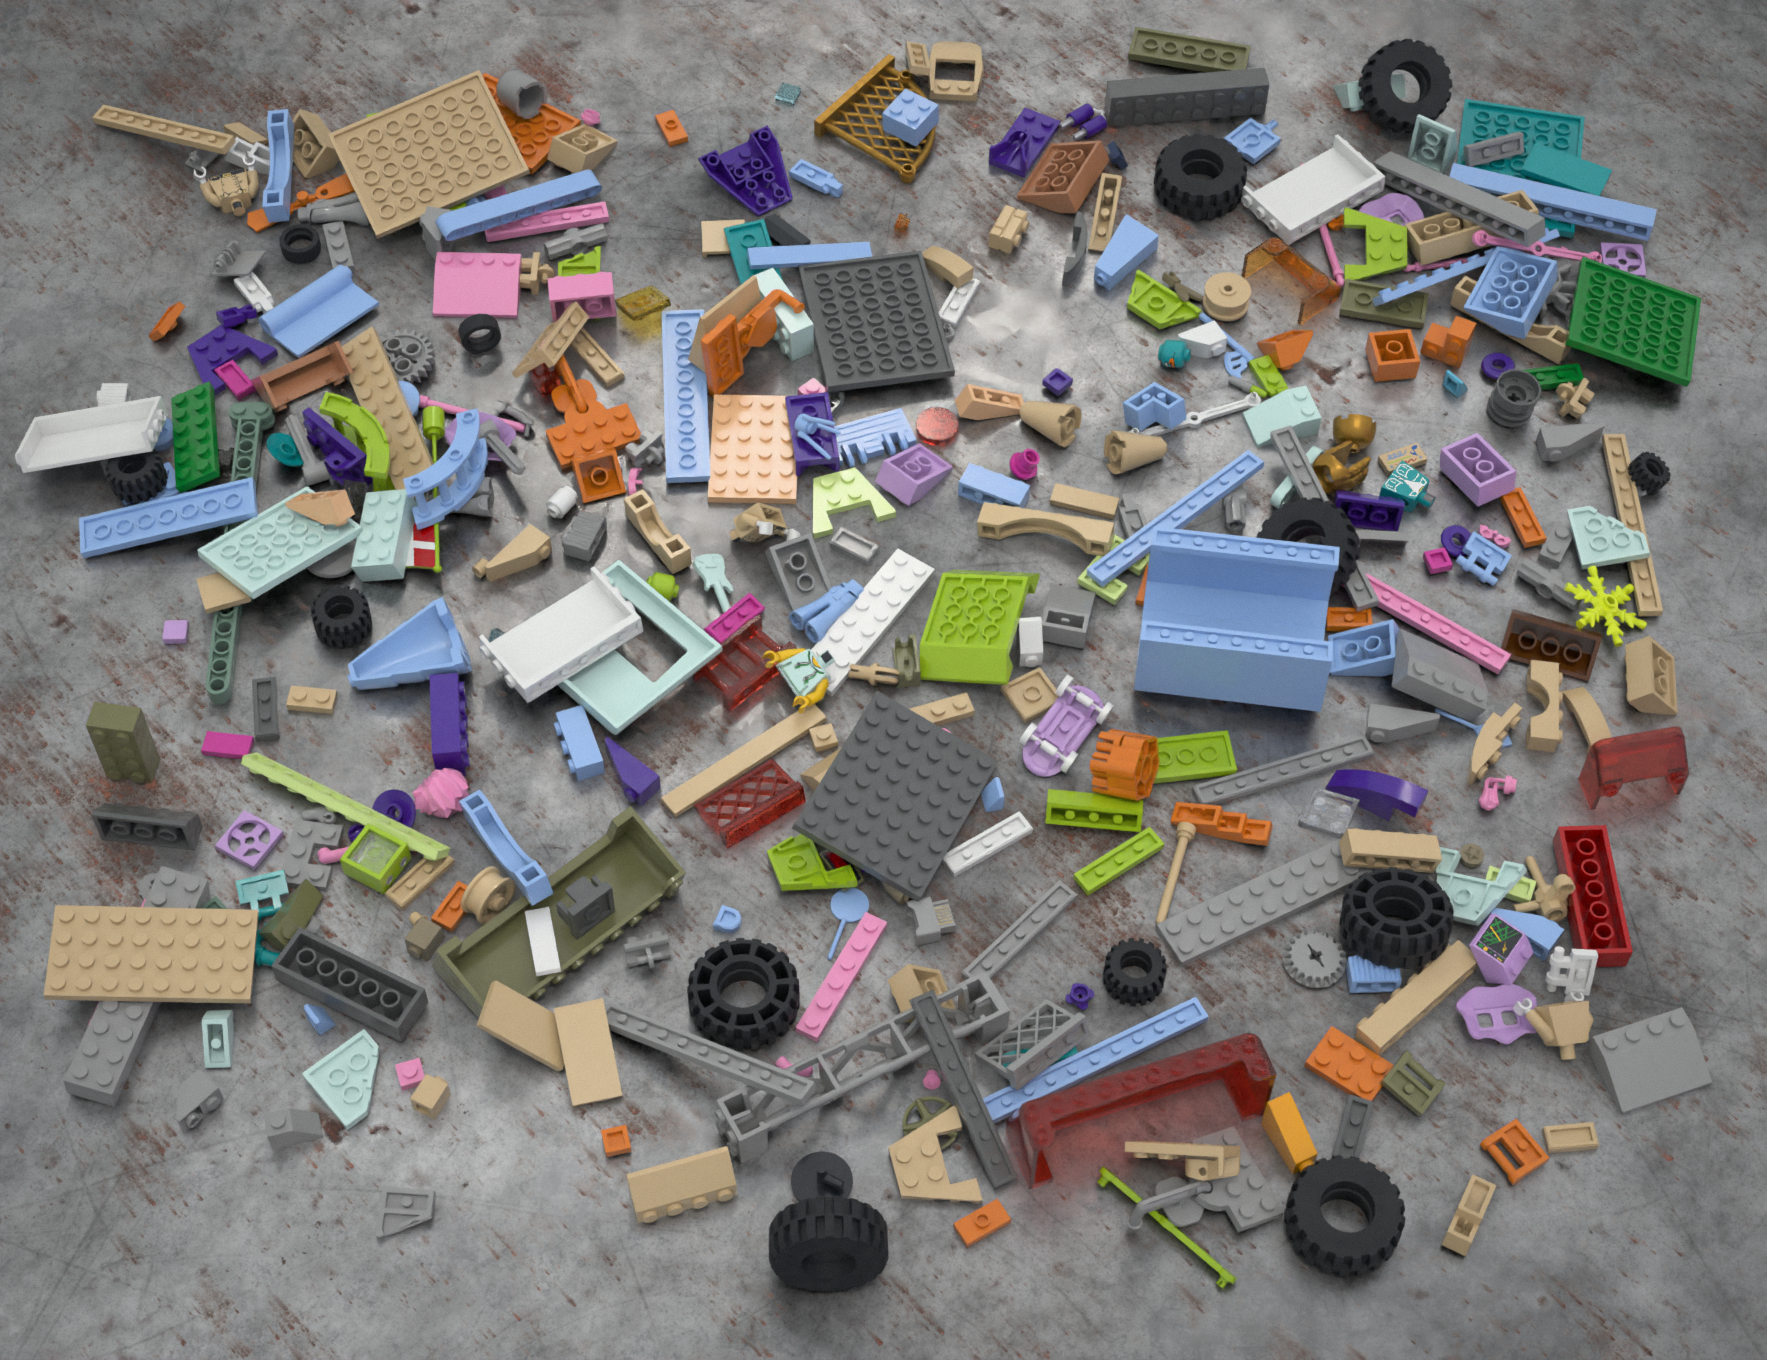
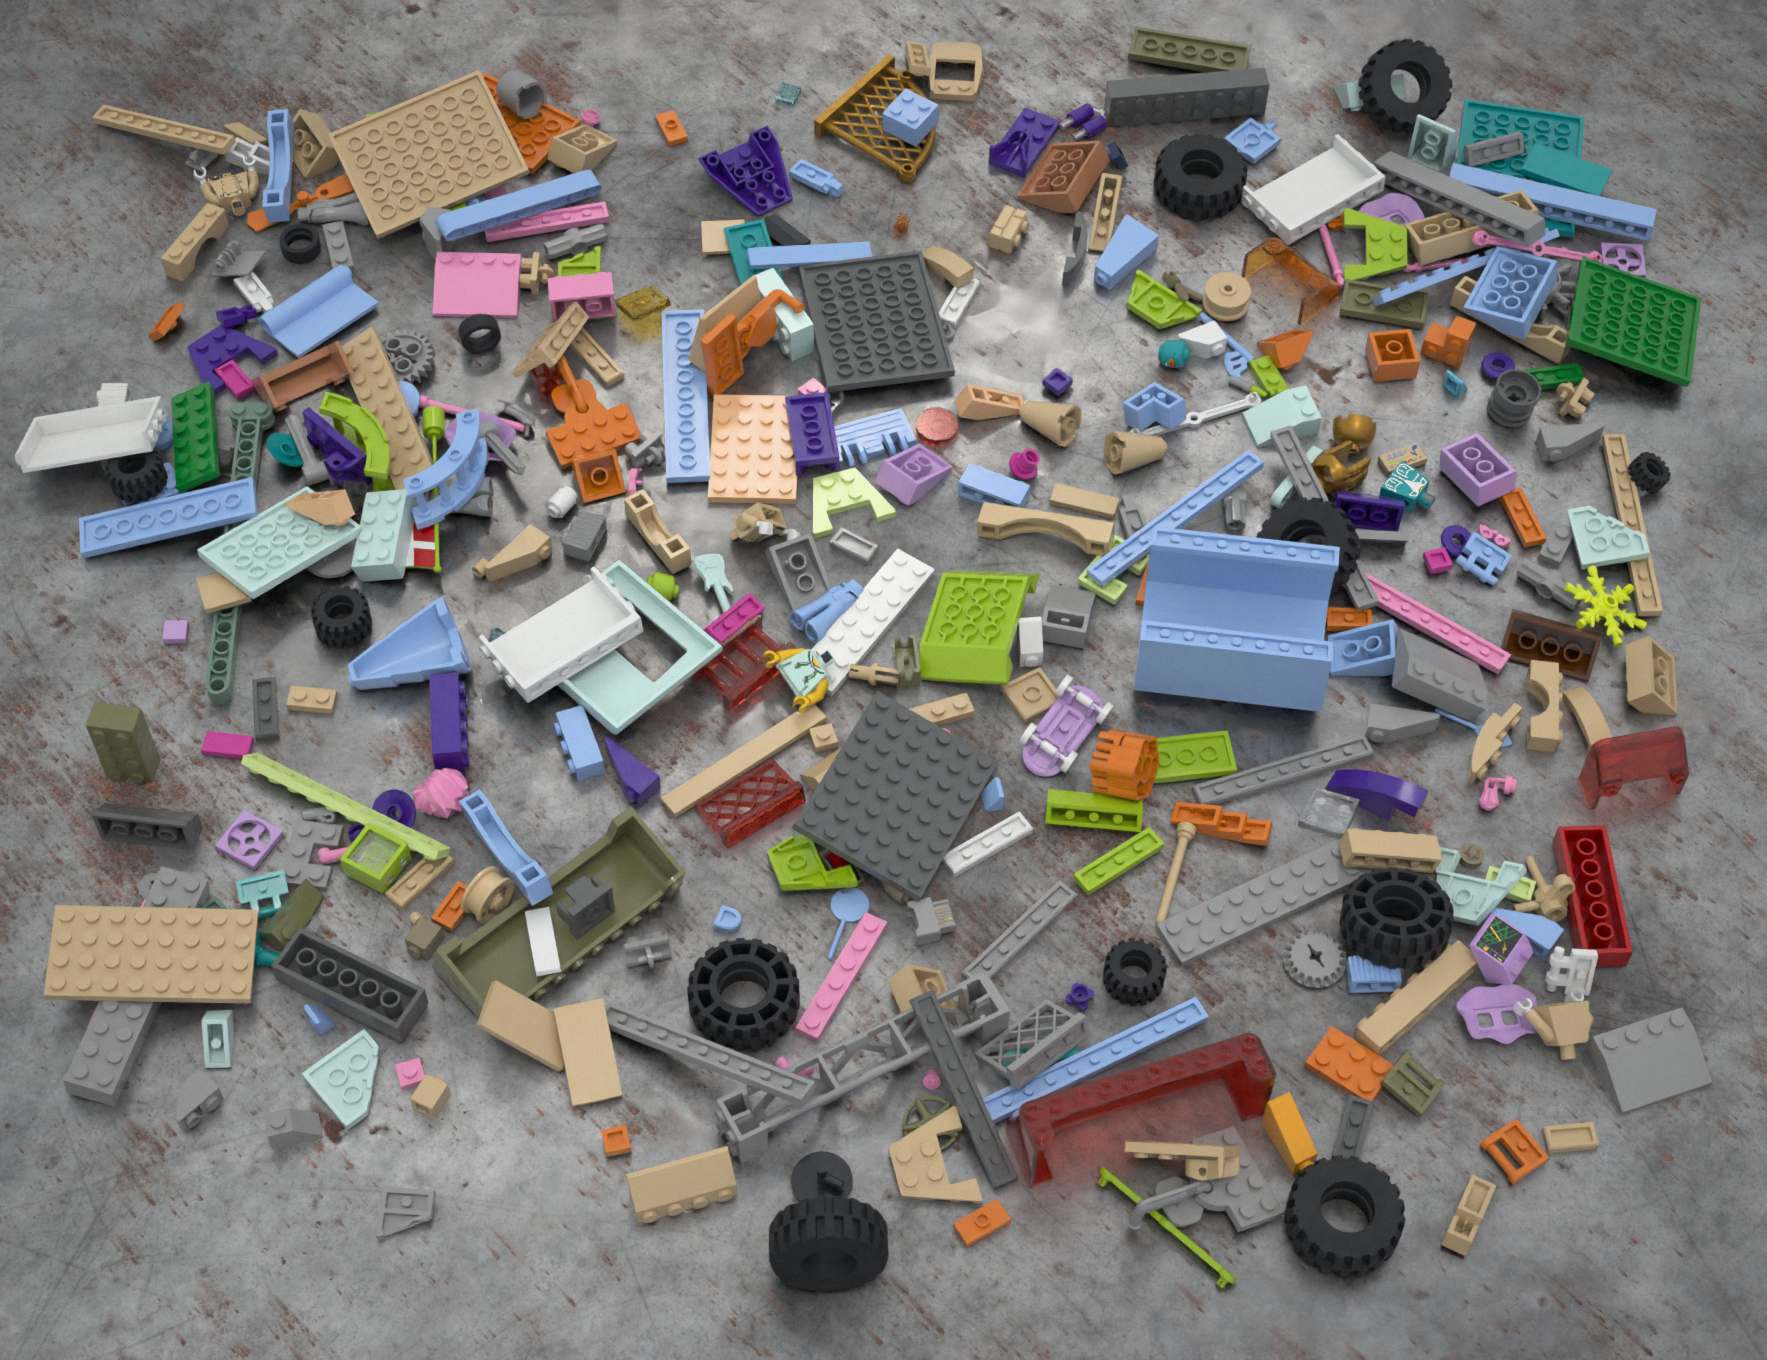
(181, 255): none -> tan arch
(808, 425): light blue plant -> none

